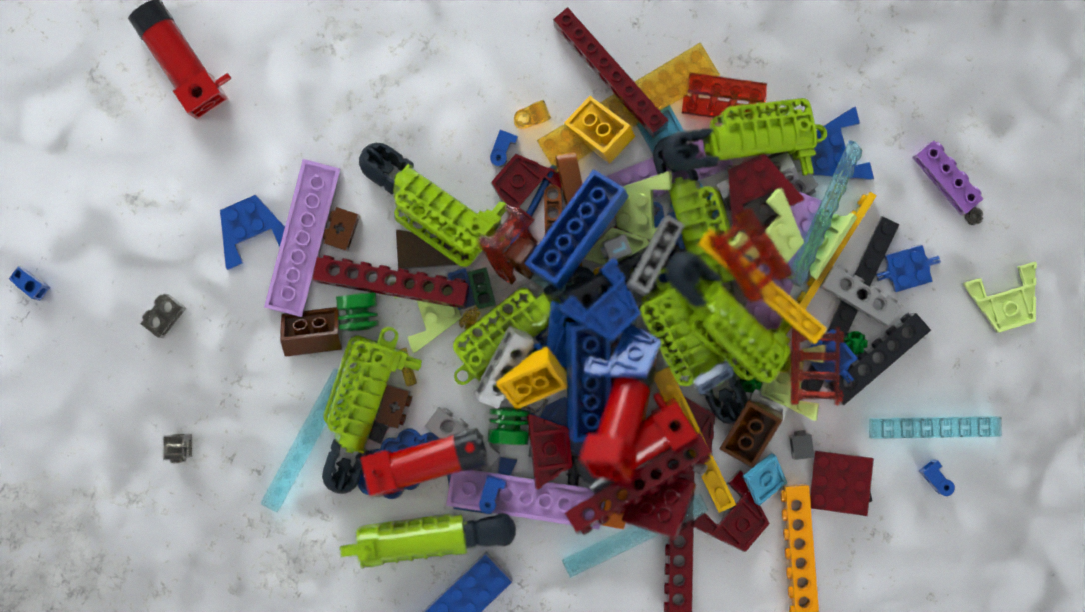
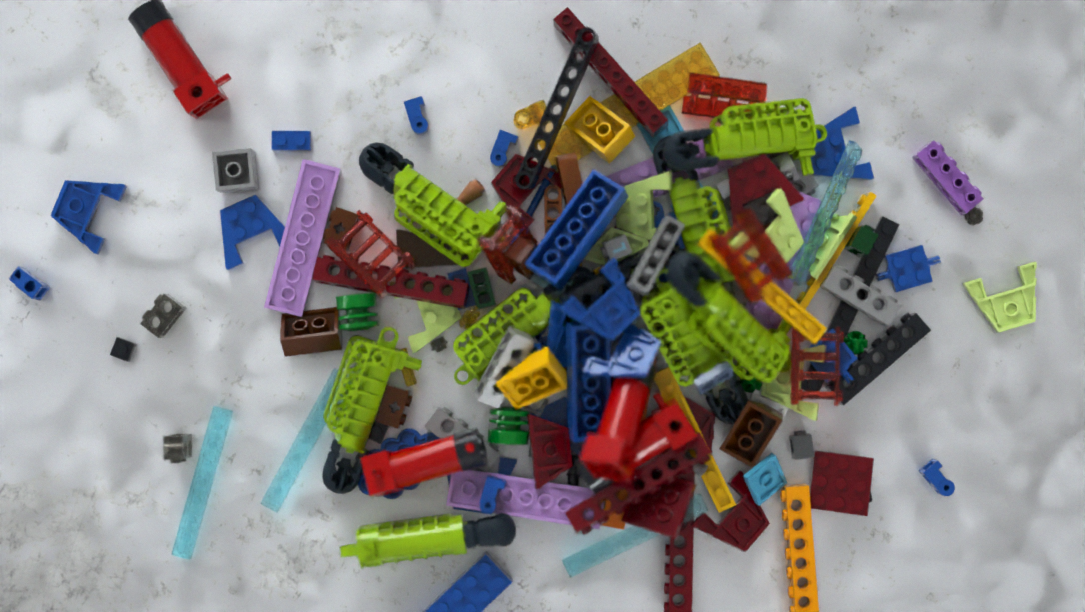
(77, 206): none -> blue wing
(123, 349): none -> black plate
(202, 482): none -> clear light blue plate
(235, 170): none -> light grey brick
(291, 140): none -> blue plate
(365, 273): none -> clear red fence
(418, 123): none -> blue leg
(439, 344): none -> clear smoke plate
(471, 192): none -> nougat cone
(557, 99): none -> black beam
(861, 241): none -> dark green brick
(935, 427): clear light blue beam -> none

